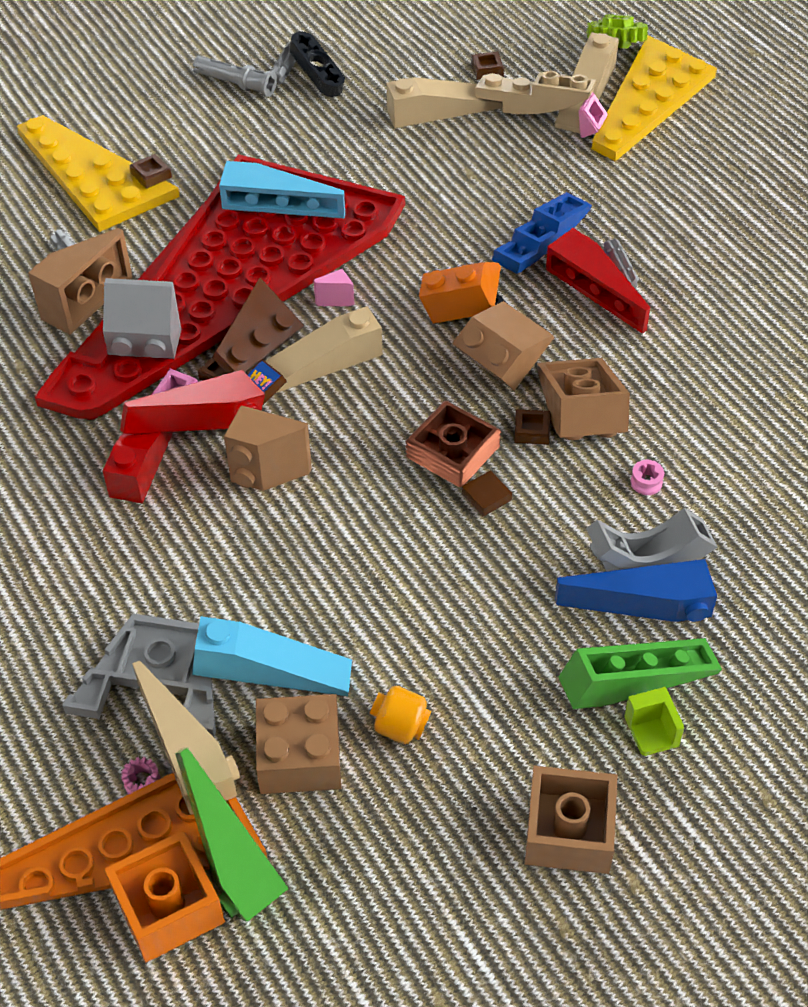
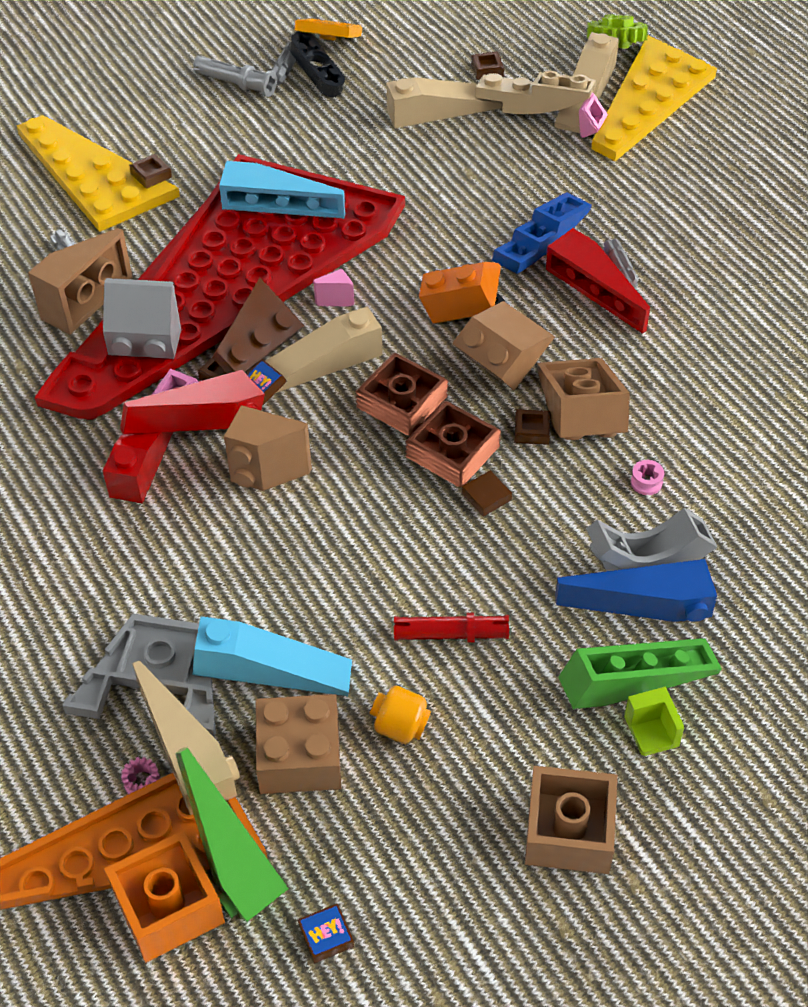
(325, 933): none -> tile
(328, 29): none -> light orange plate
(402, 393): none -> copper brick
(451, 627): none -> red pin

